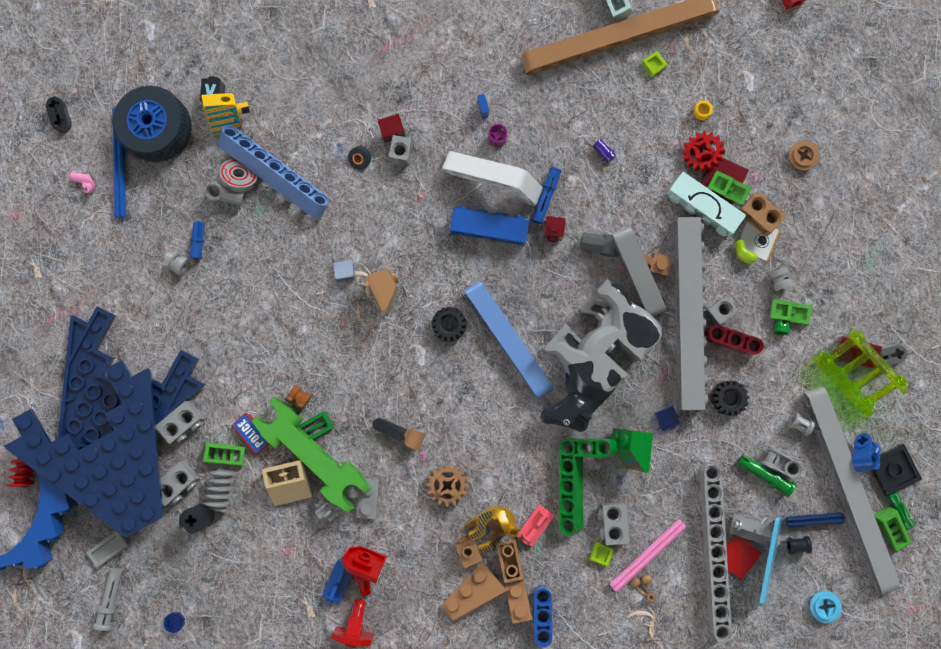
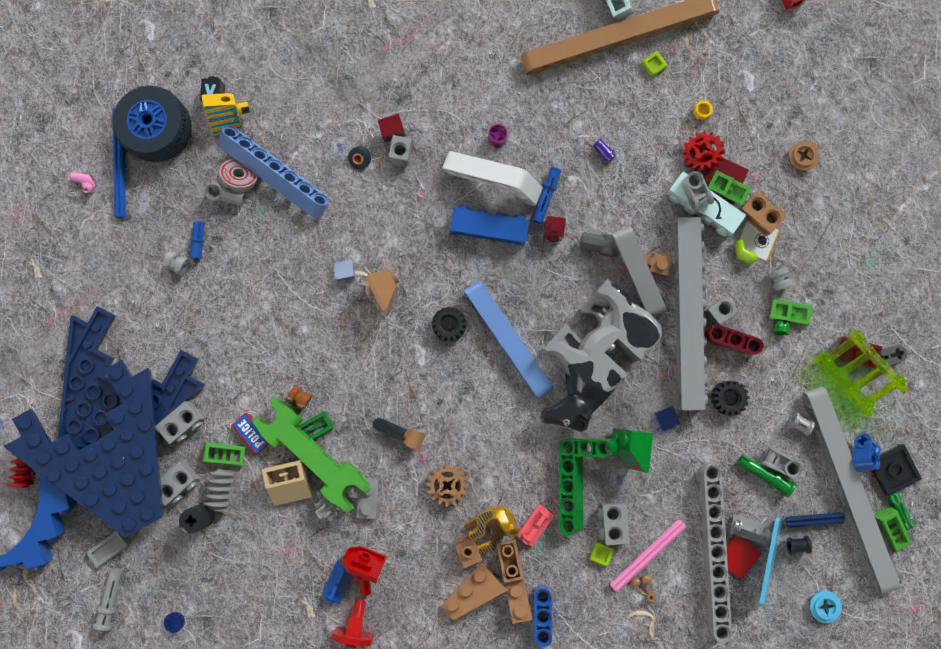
(55, 116): black beam -> none
(483, 106): blue tile -> none
(697, 192): none -> light grey piece

